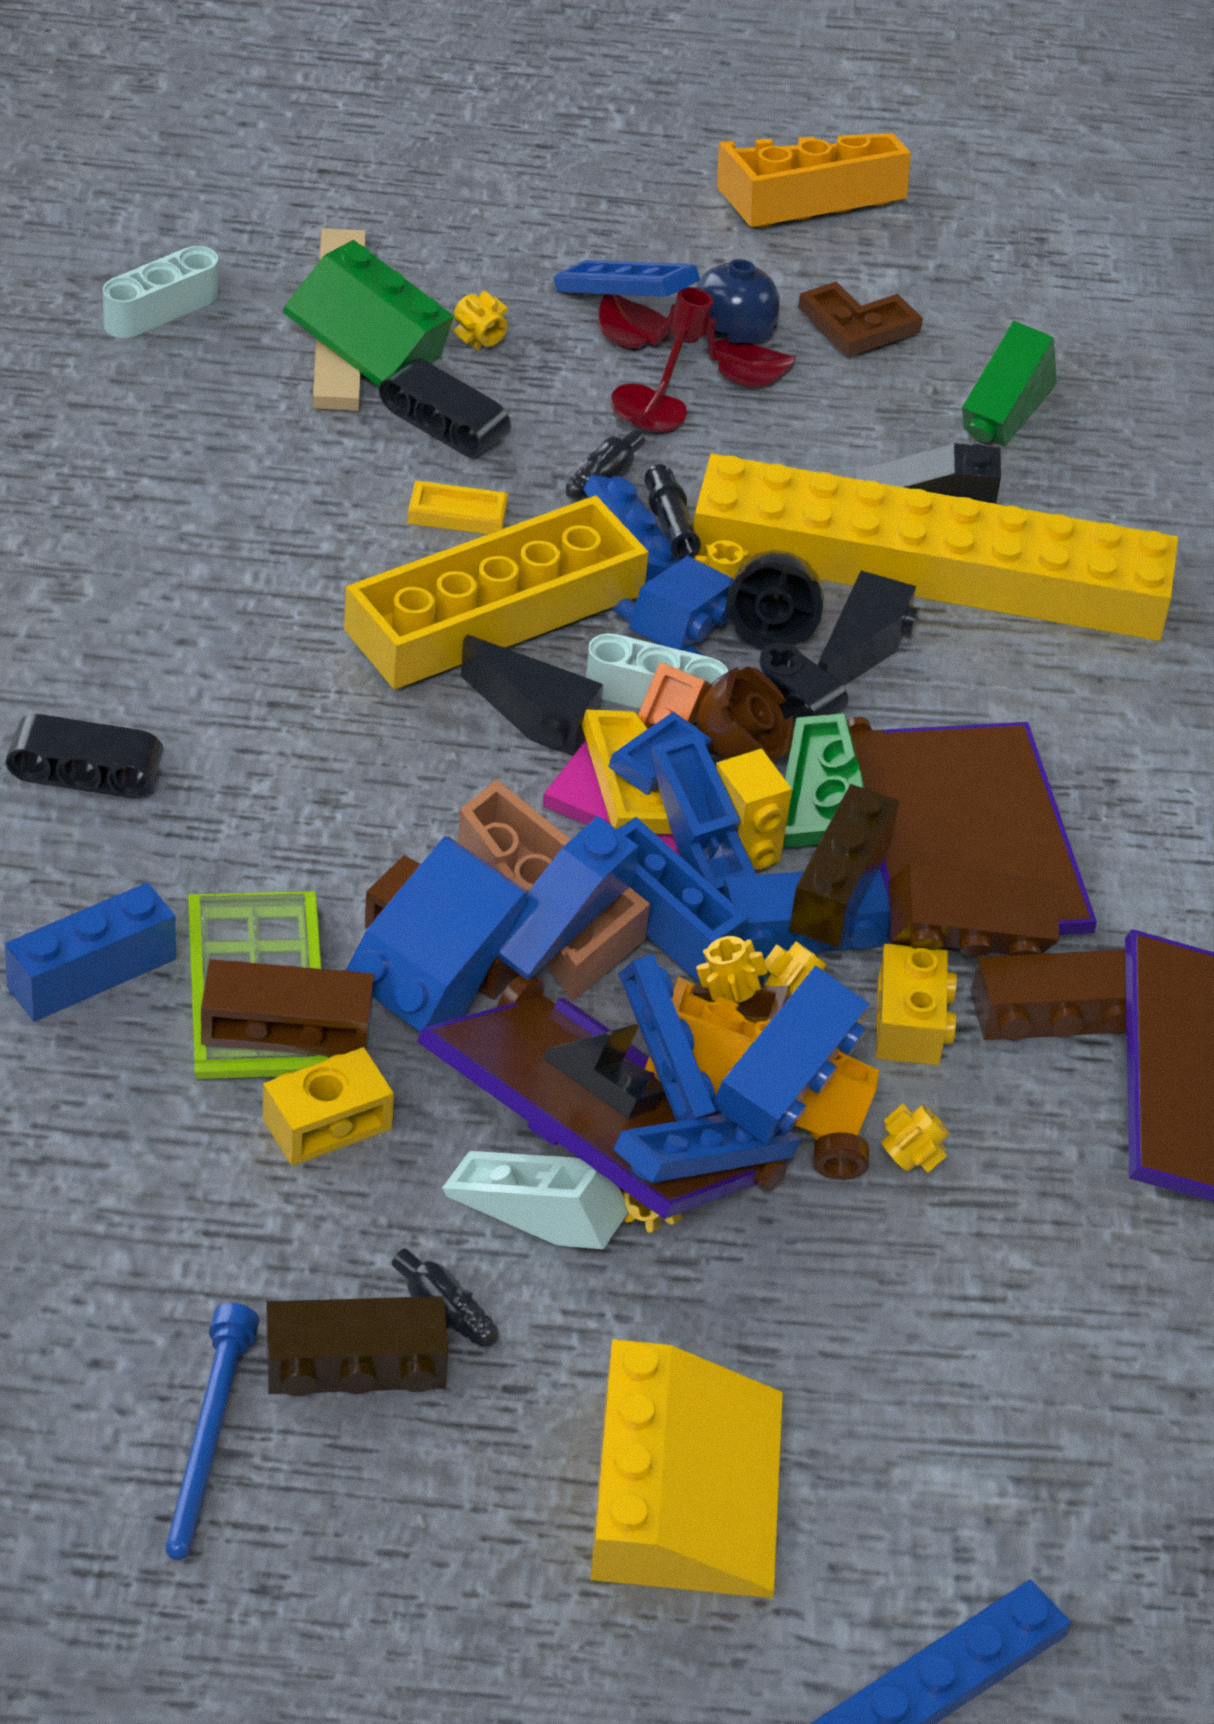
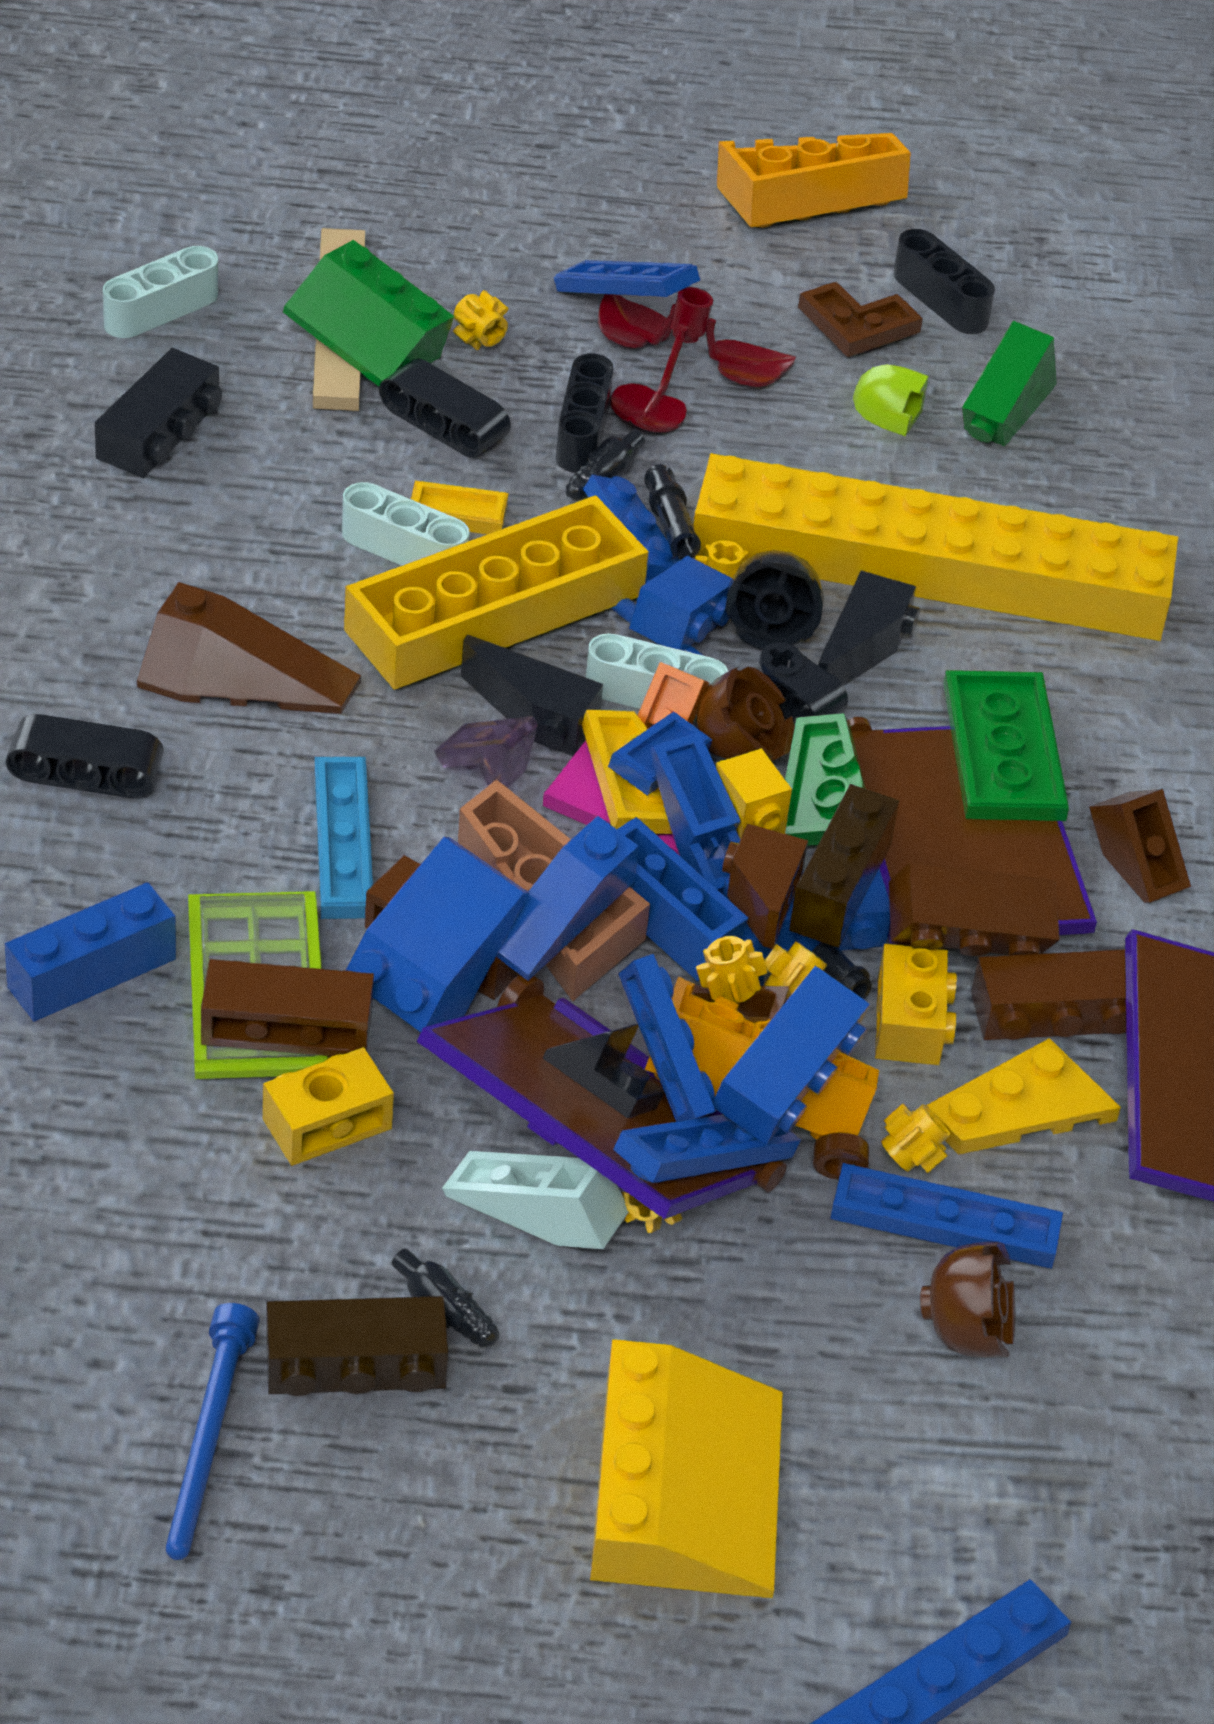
(157, 413): none -> black brick
(225, 651): none -> reddish brown wedge
(342, 836): none -> dark azure tile
(396, 525): none -> light aqua beam
(495, 747): none -> clear purple slope
(584, 410): none -> black beam
(744, 301): dark blue cylinder -> none
(764, 878): none -> reddish brown slope
(843, 970): none -> black pin
(891, 397): none -> lime brick
(943, 281): none -> black beam
(945, 1214): none -> blue plate
(946, 470): black slope -> none
(972, 1301): none -> reddish brown cylinder
(1005, 746): none -> green tile
(1022, 1097): none -> yellow wing
(1141, 843): none -> reddish brown slope

